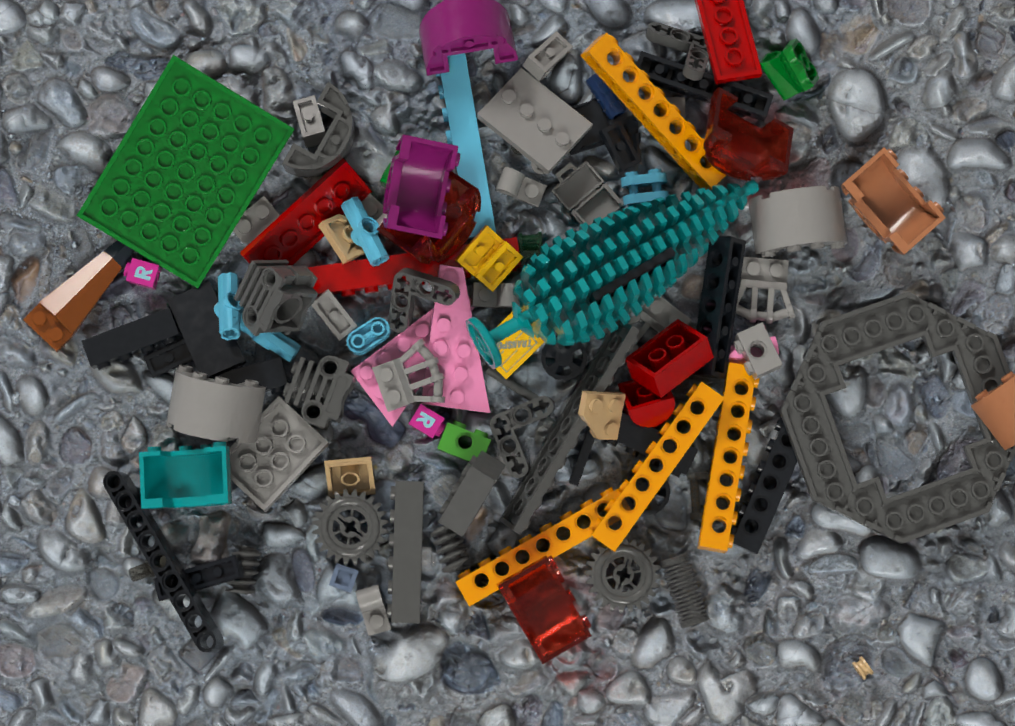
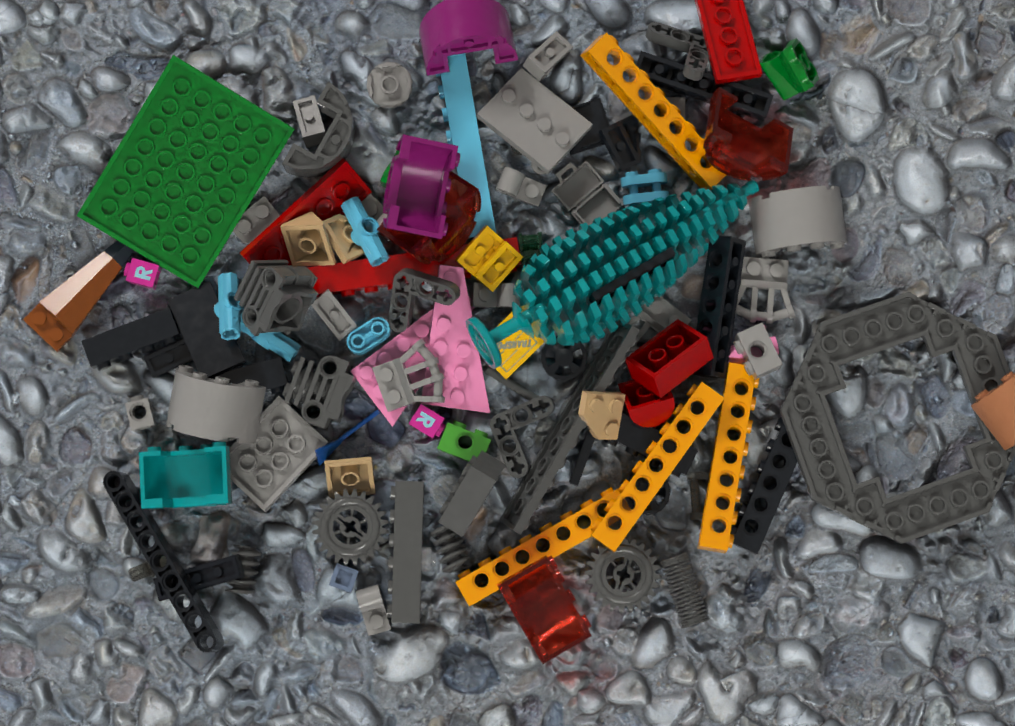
(140, 424): none -> light grey brick
(308, 241): none -> tan slope
(325, 451): none -> blue piece
(389, 85): none -> light grey tile
(605, 97): dark blue axle -> none
(862, 668): tan bush -> none
(890, 203): nougat cylinder -> none

